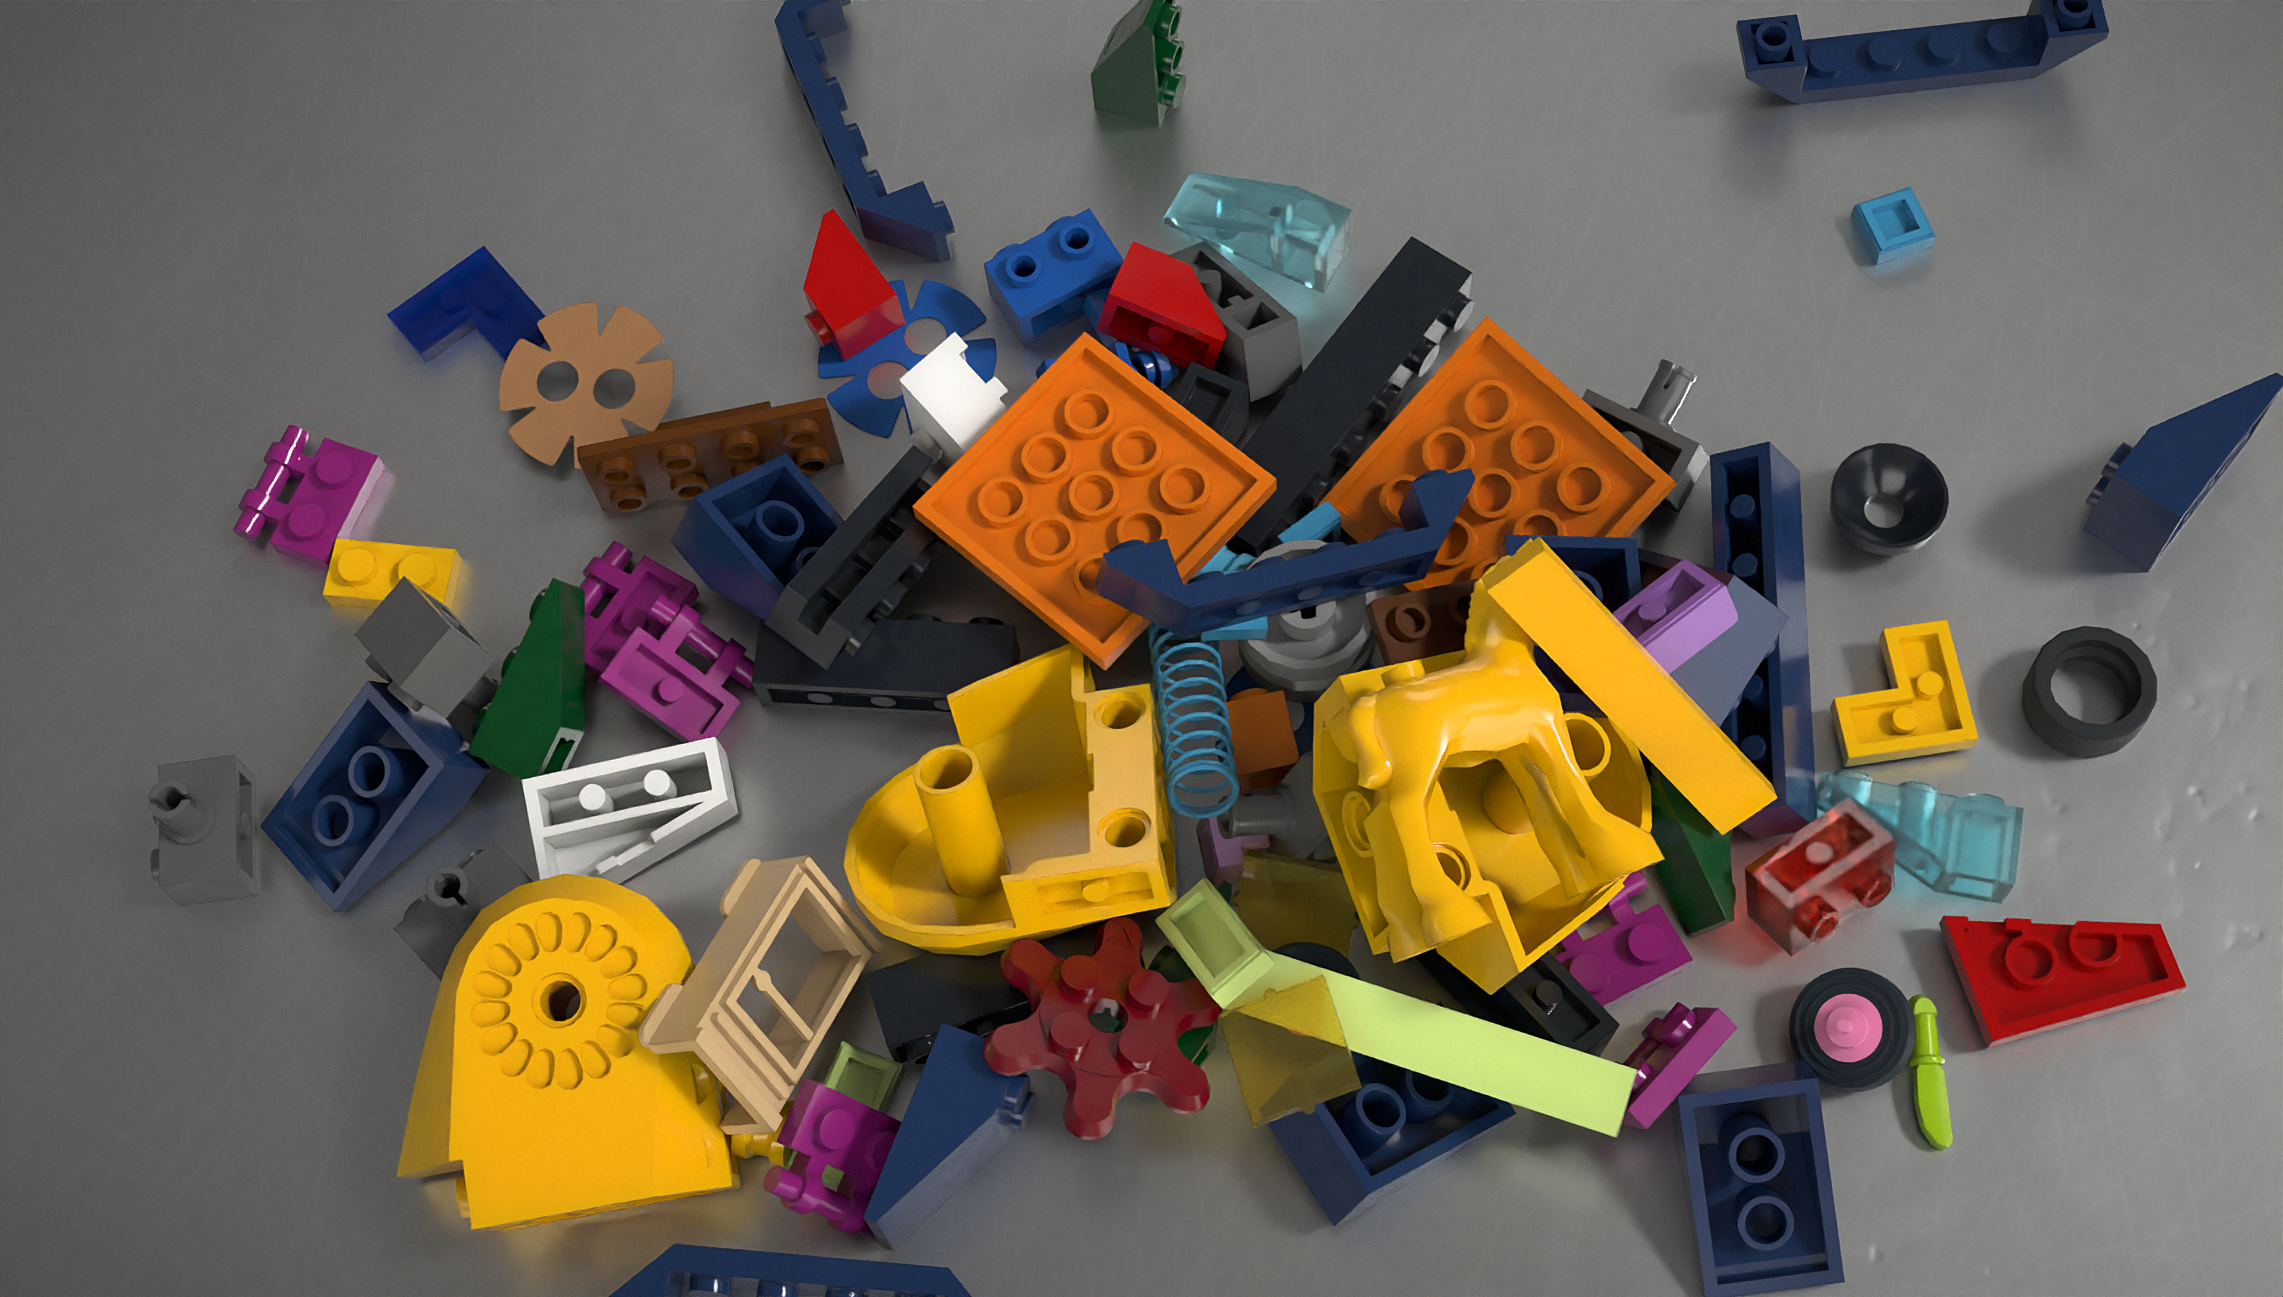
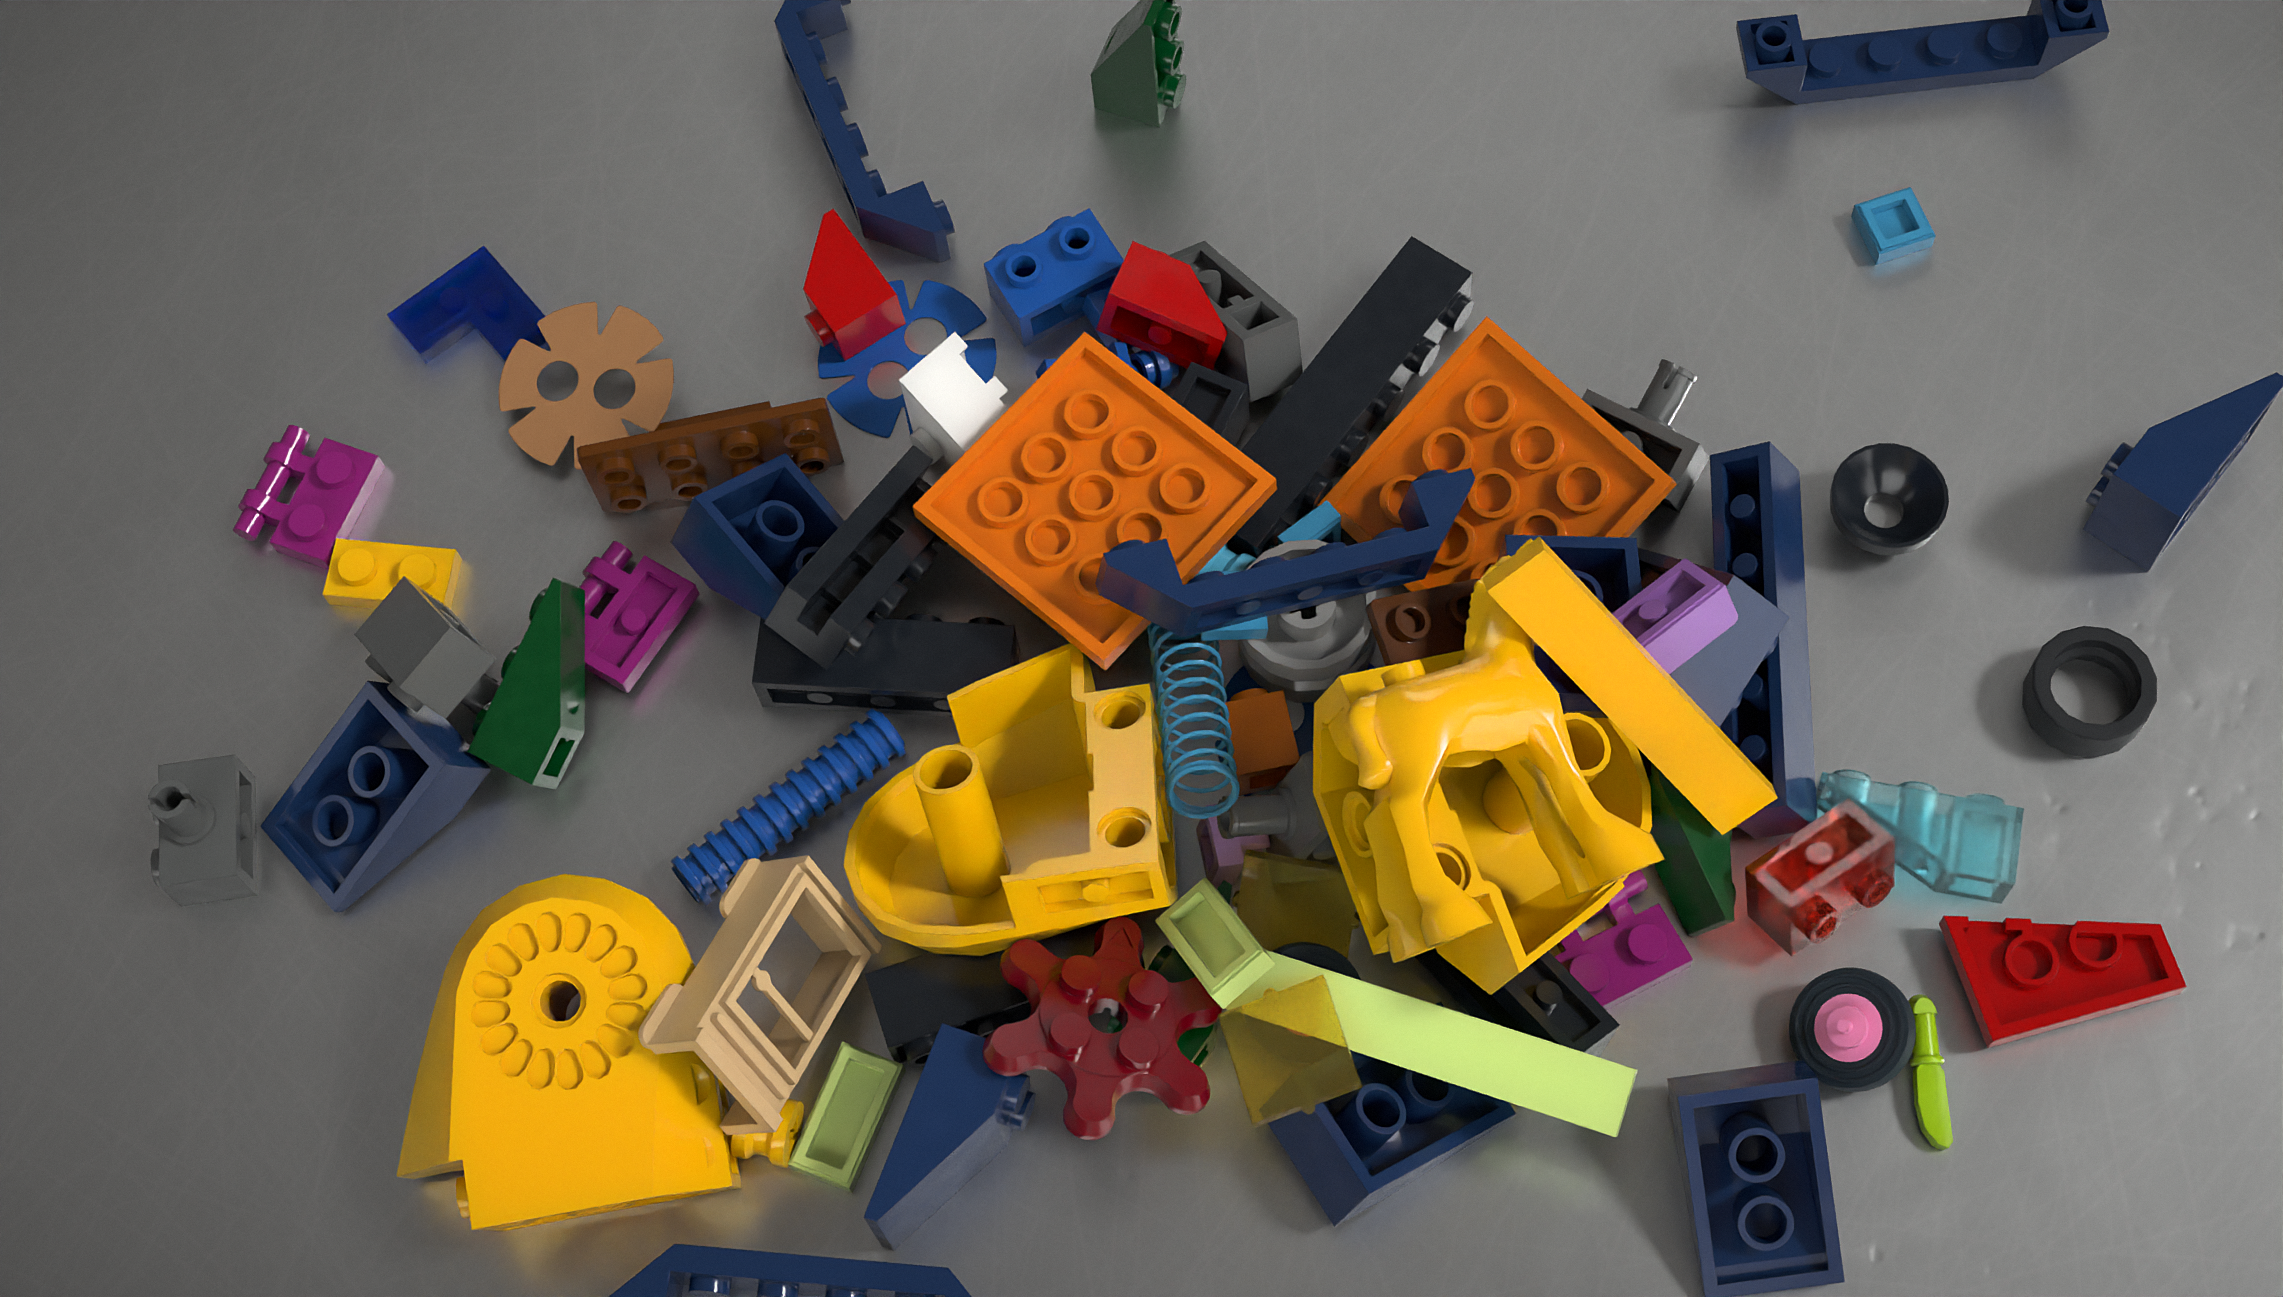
(448, 909): dark grey brick -> none
(628, 810): white wedge -> none
(667, 686): magenta plate -> none
(789, 805): none -> blue piece
(836, 1133): magenta plate -> none
(1266, 224): clear light blue slope -> none
(1671, 1057): magenta plate -> none
(1921, 712): yellow plate -> none

